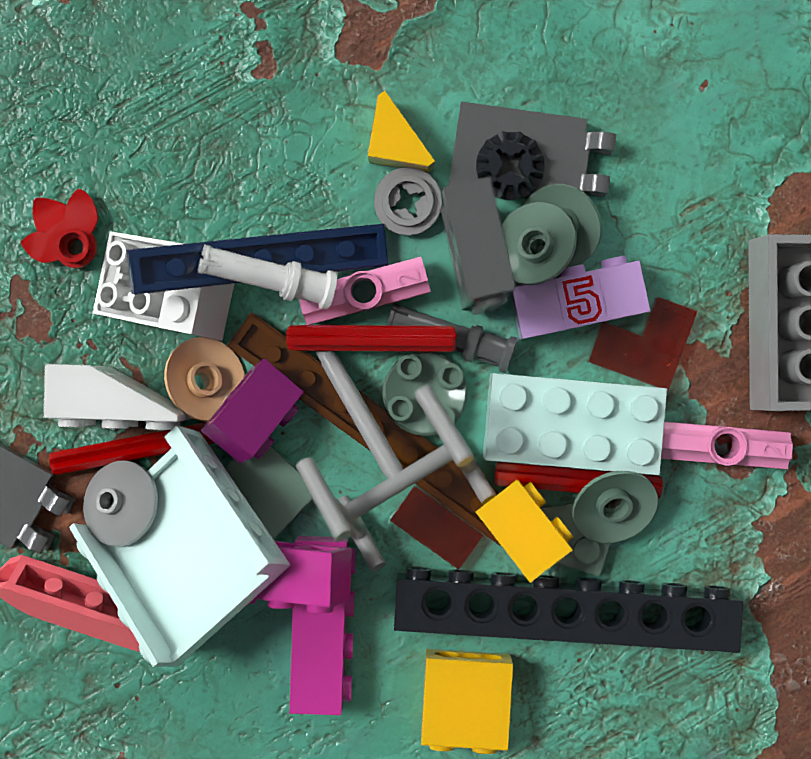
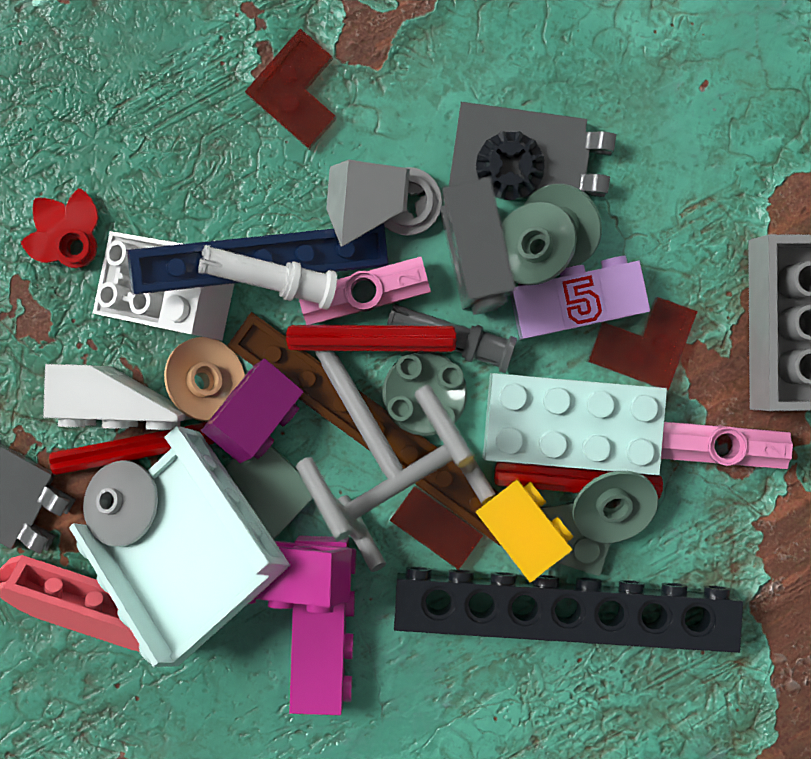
(284, 86): none -> clear red tile
(364, 196): none -> light grey slope
(394, 141): yellow slope -> none
(466, 700): yellow piece -> none

